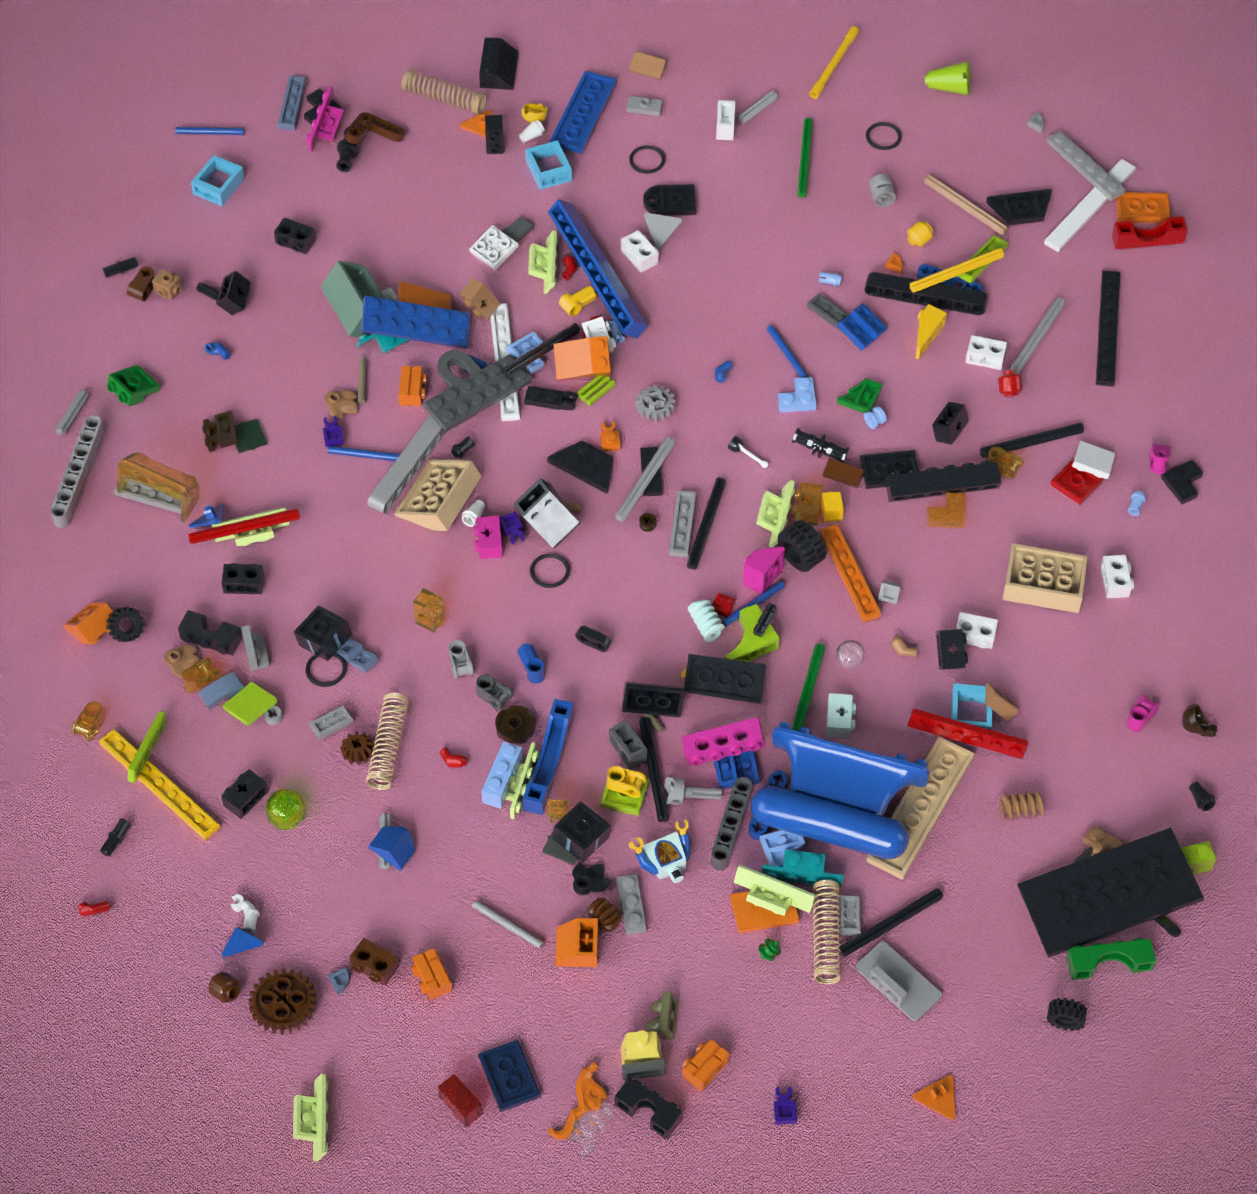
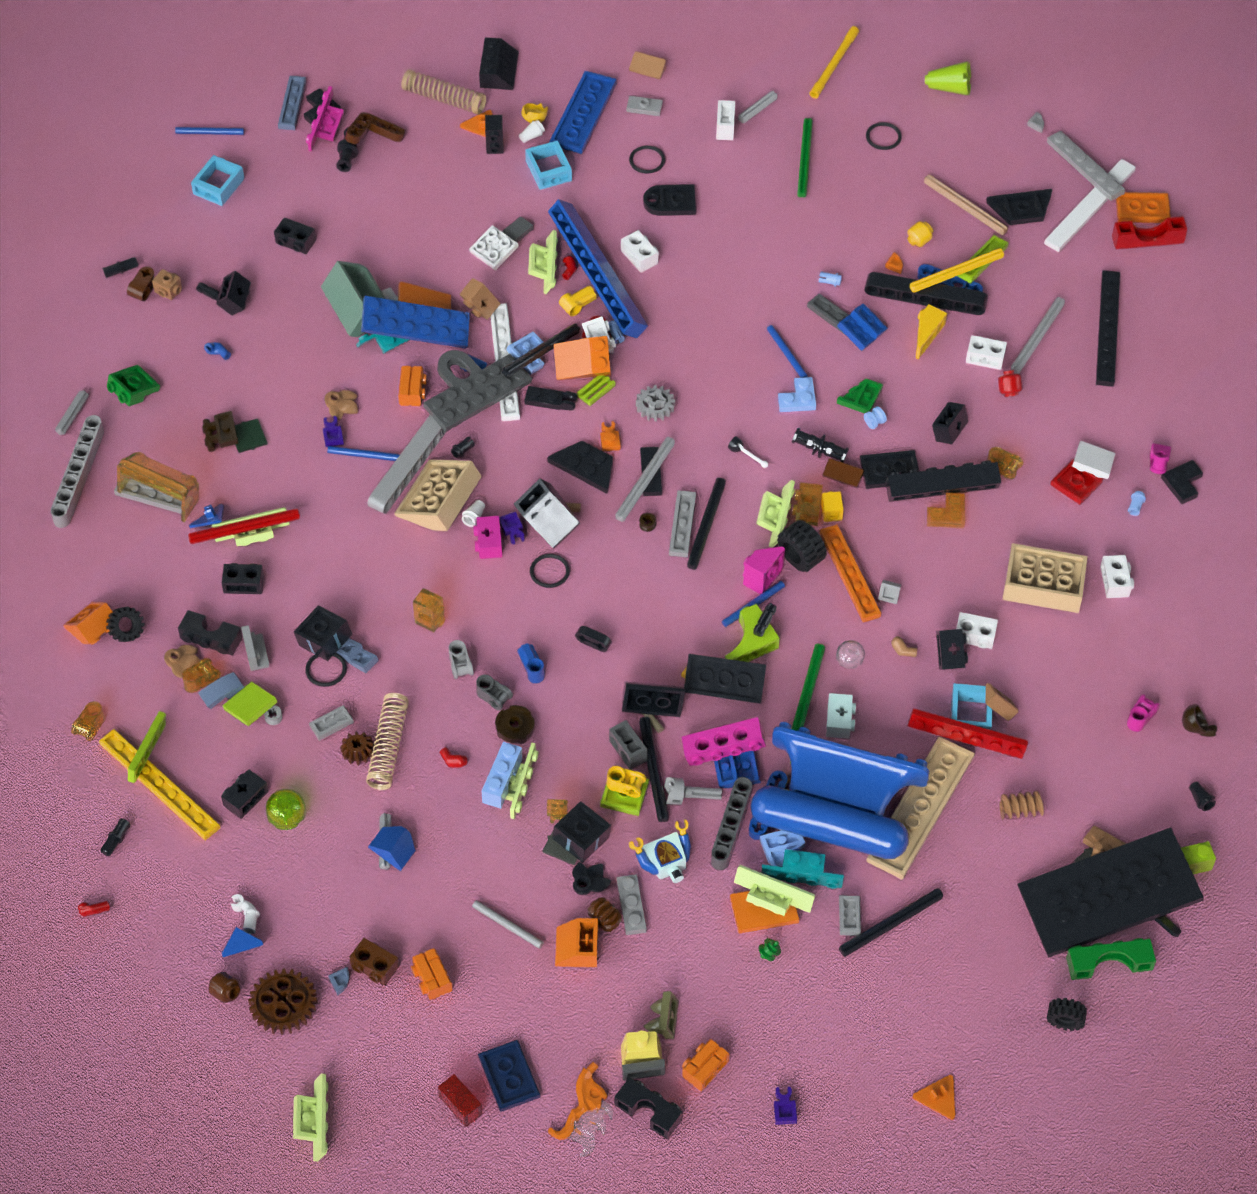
(362, 380): dark tan bar -> none
(550, 754): blue arch -> none
(661, 227): light grey piece -> none
(706, 620): light aqua piece -> none
(720, 371): blue arm -> none
(723, 604): red tile -> none
(829, 968): tan piece -> none
(882, 190): light grey wheel -> none
(898, 981): light grey bracket -> none
(1035, 439): black axle -> none

